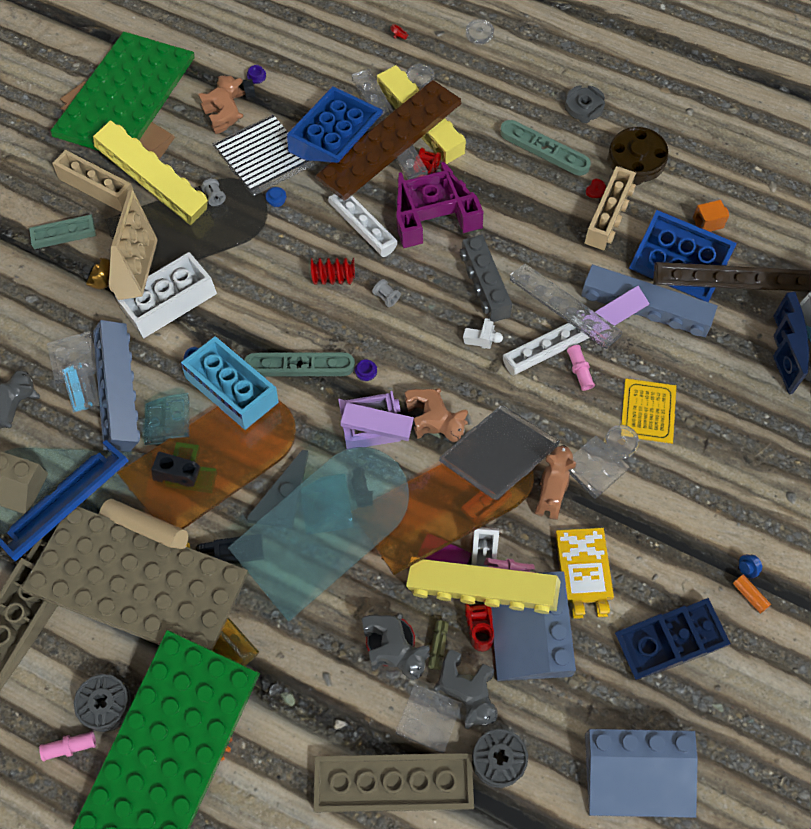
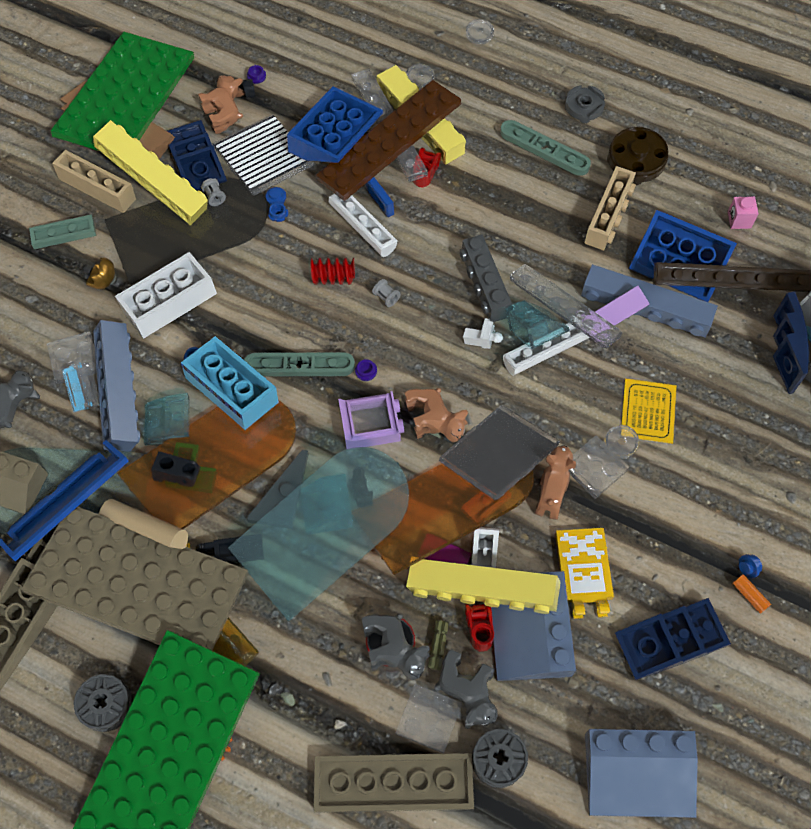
(67, 746): bright pink pin -> none
(131, 251): tan slope -> none
(195, 155): none -> dark blue slope
(277, 208): none -> blue plate
(377, 421): lavender tile -> none
(380, 197): none -> blue tile
(398, 31): red piece -> none
(431, 198): magenta wedge -> none
(509, 564): bright pink pin -> none
(534, 324): none -> clear light blue slope
(580, 367): bright pink pin -> none
(596, 188): red piece -> none
(711, 216): orange brick -> none
(742, 212): none -> bright pink brick

